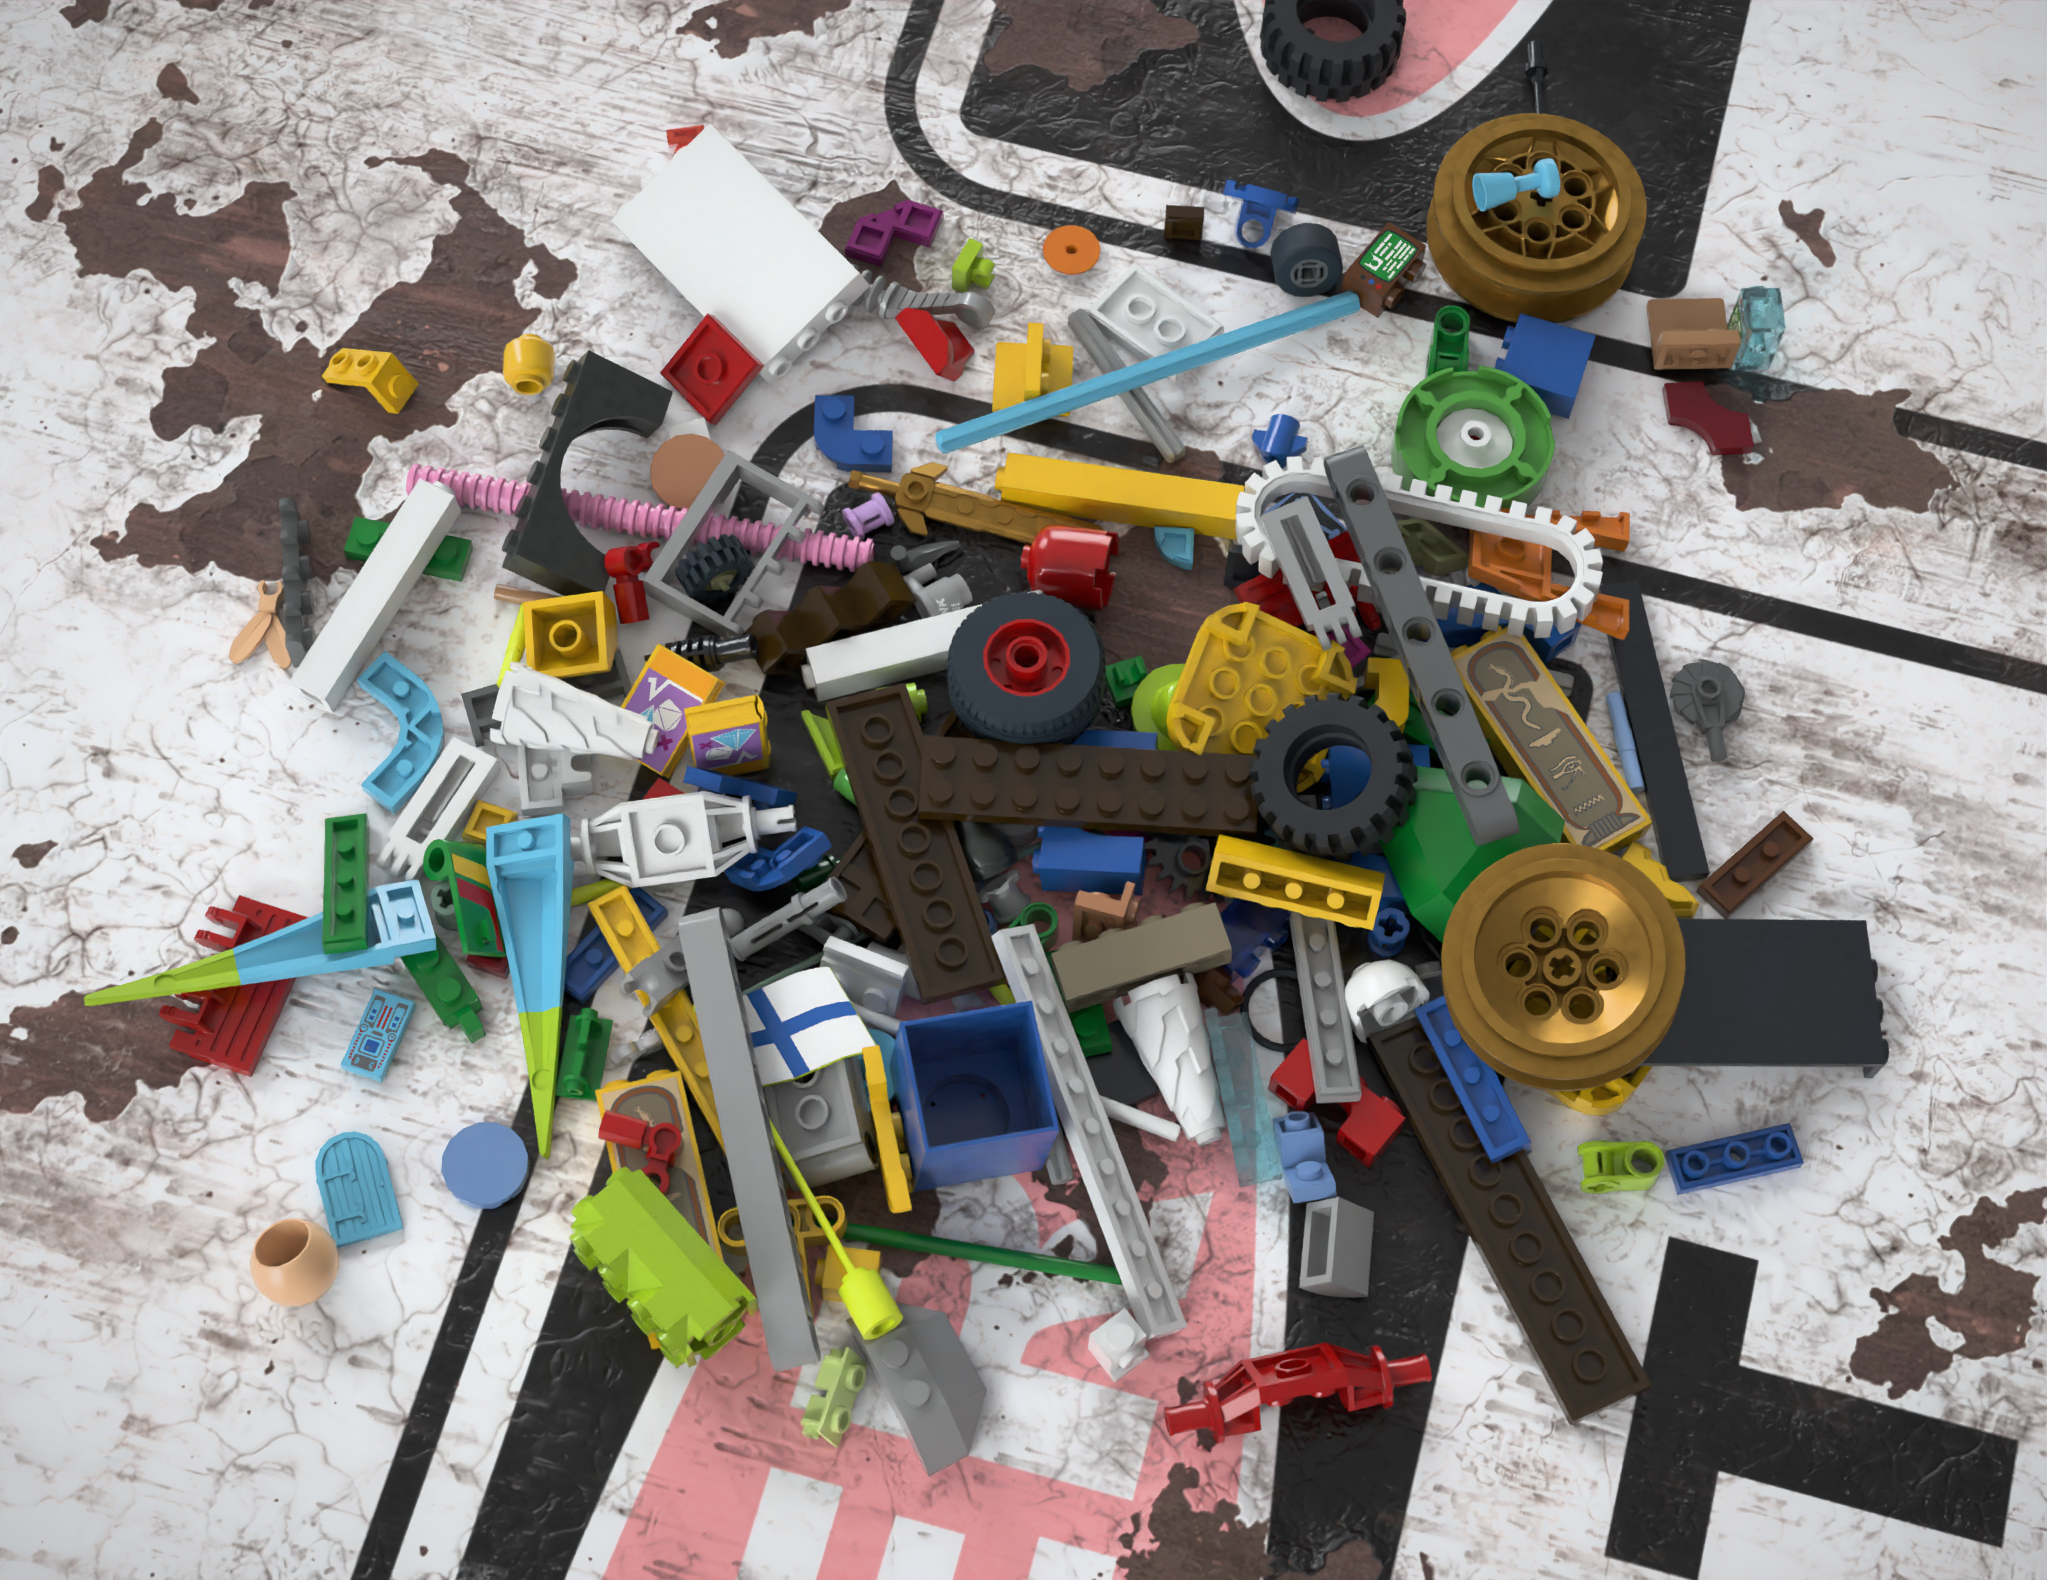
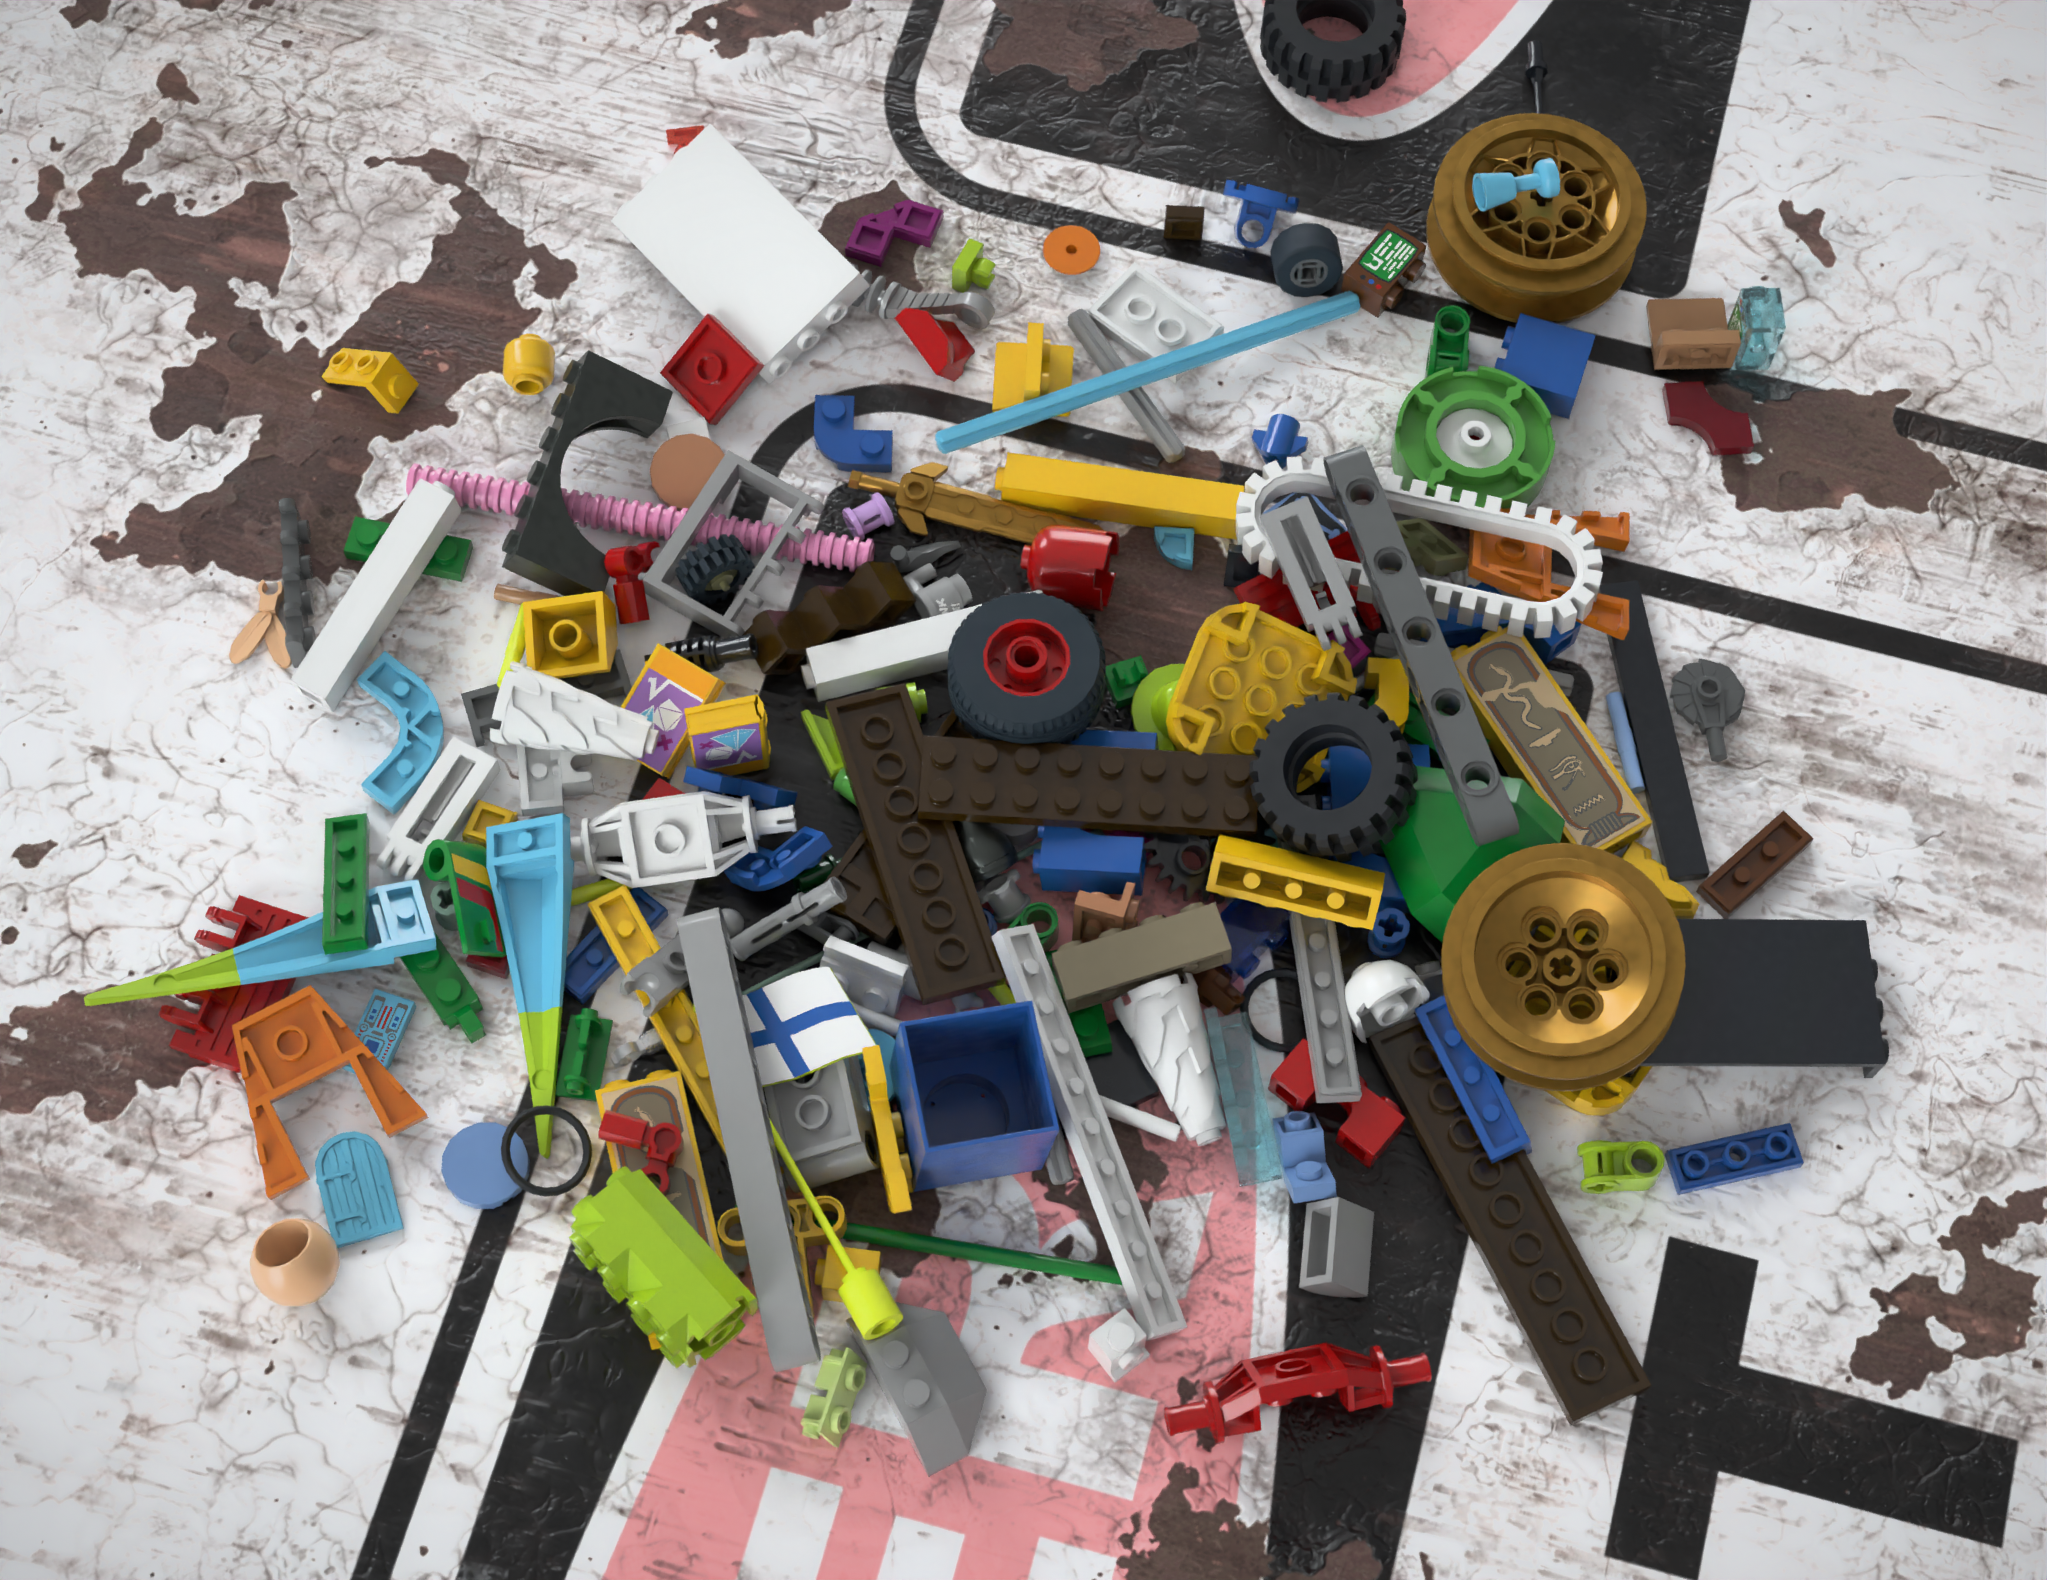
(293, 1047): none -> orange wing
(520, 1181): none -> black tyre

